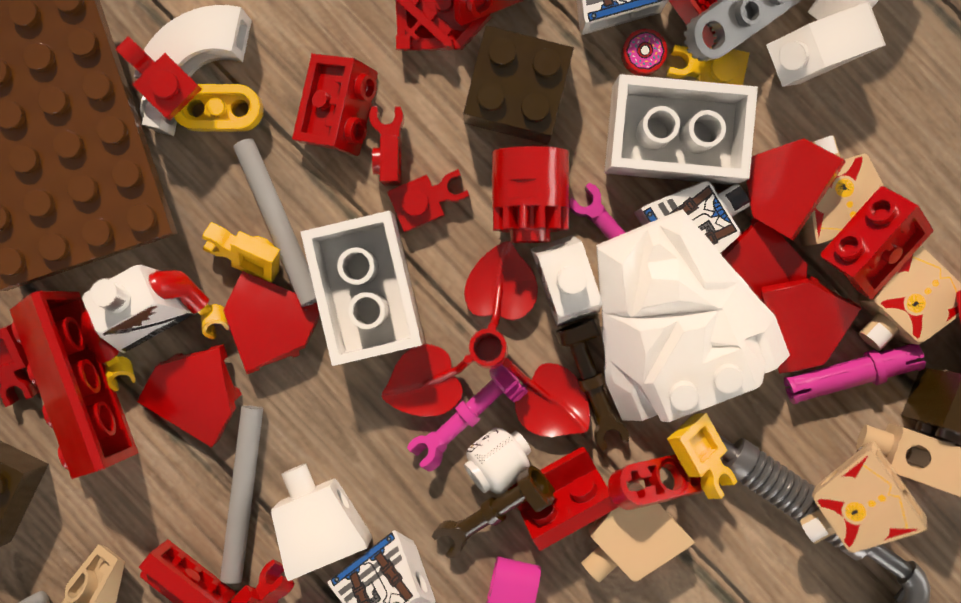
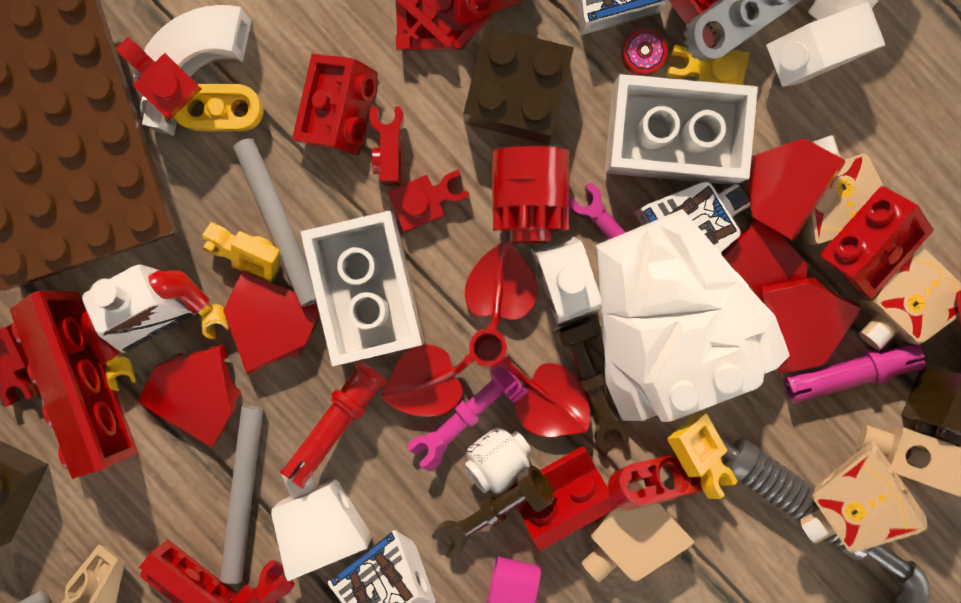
(346, 406): none -> red pin

